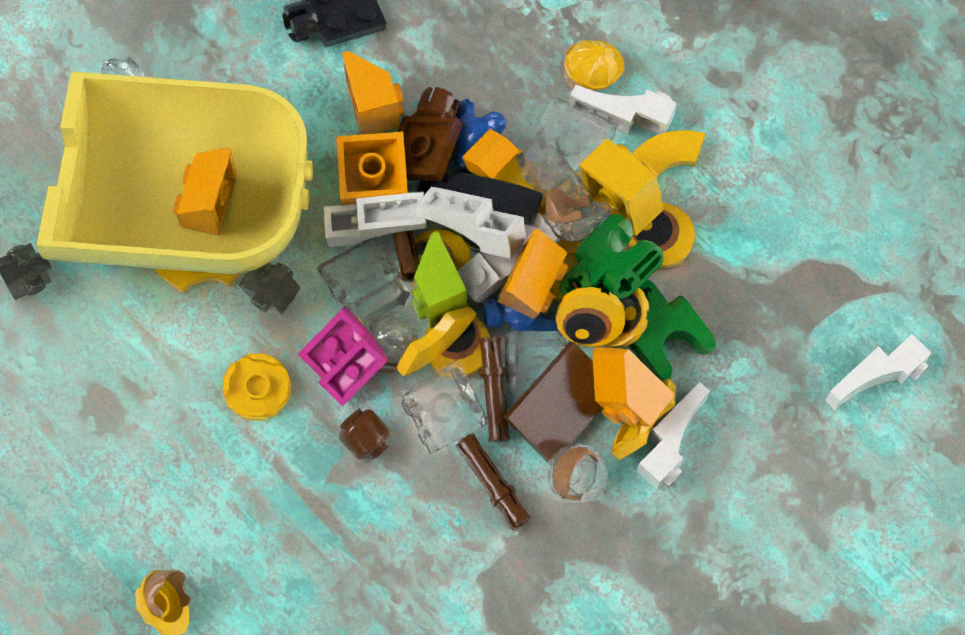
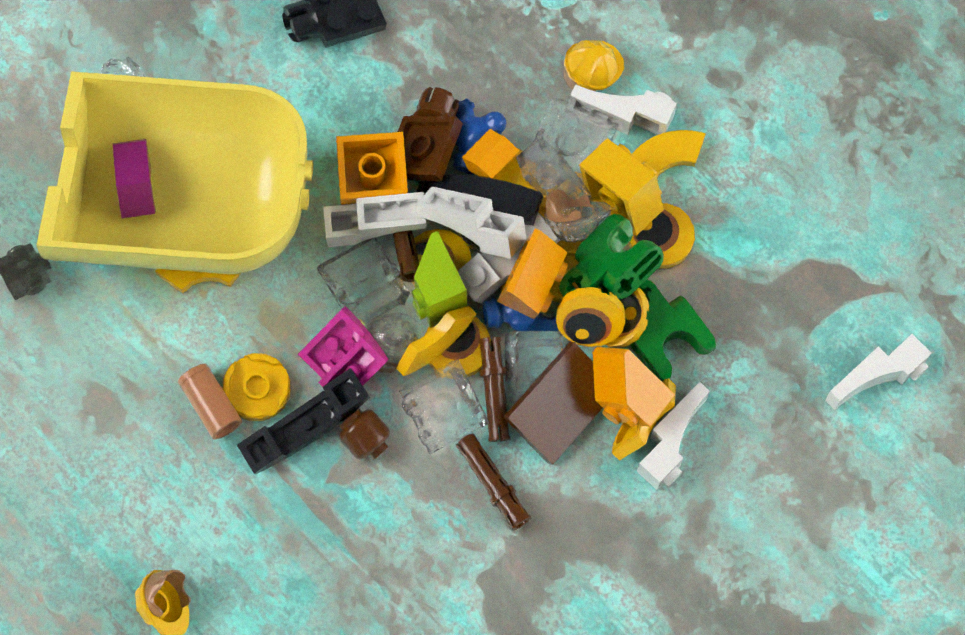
(133, 178): none -> magenta slope
(206, 191): light orange slope -> none
(209, 401): none -> nougat pin
(274, 291): clear smoke brick -> none
(305, 424): none -> black slope
(373, 95): light orange slope -> none
(577, 474): clear piece -> none

